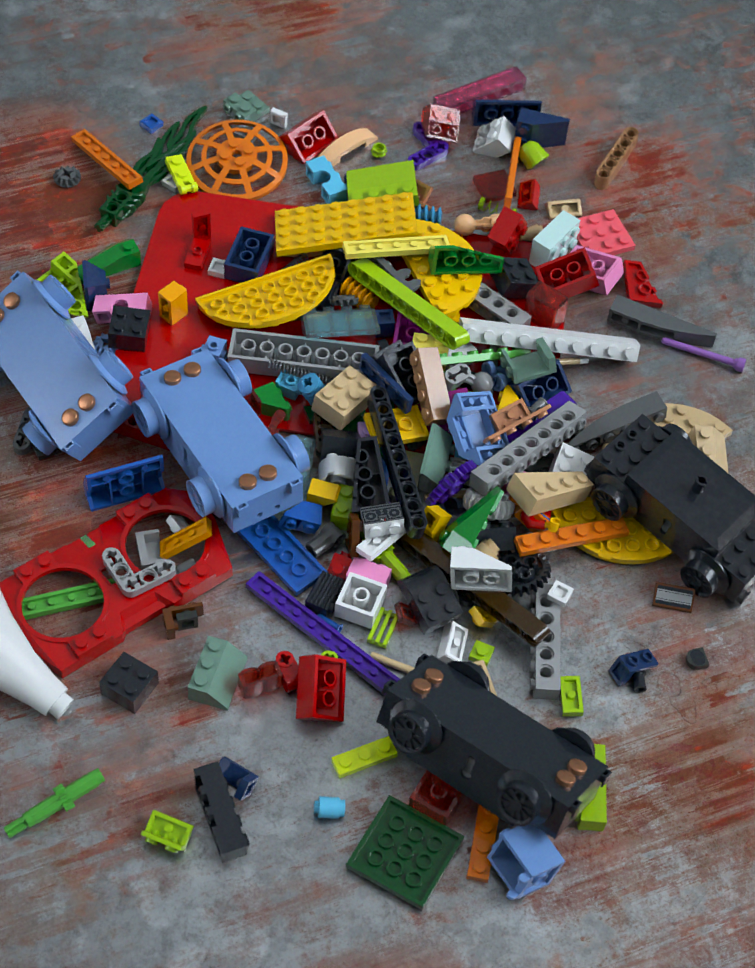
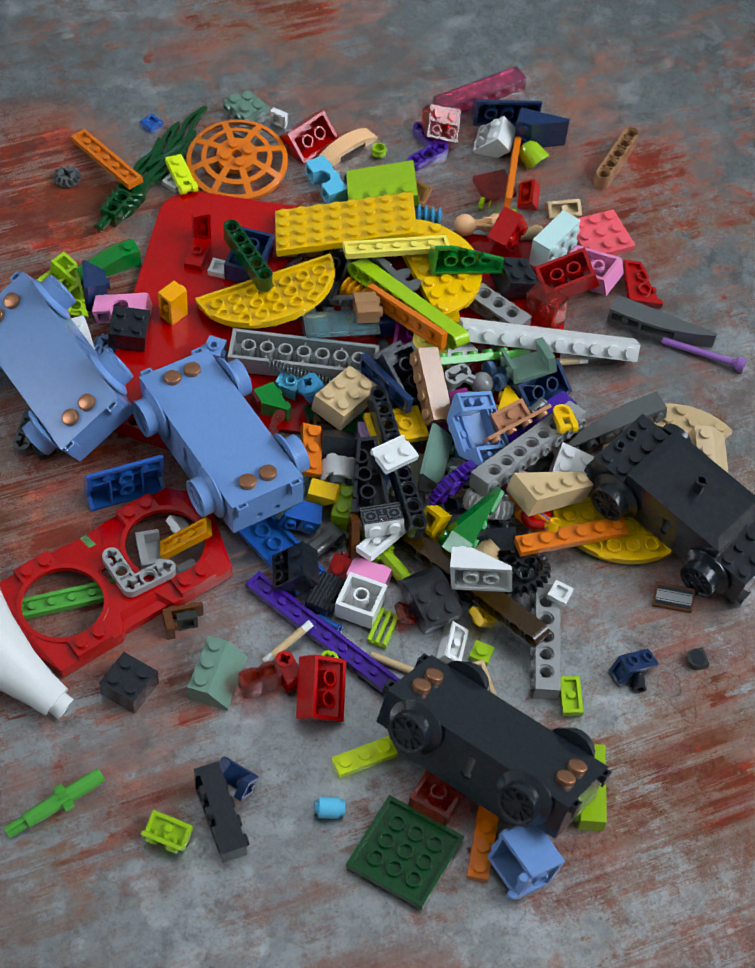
(248, 255): none -> dark green beam
(288, 641): none -> tan bar
(295, 568): none -> black slope
(312, 442): none -> orange plate
(367, 307): none -> medium nougat brick
(394, 454): none -> white plate
(410, 318): none -> orange plate
(561, 414): none -> yellow plate

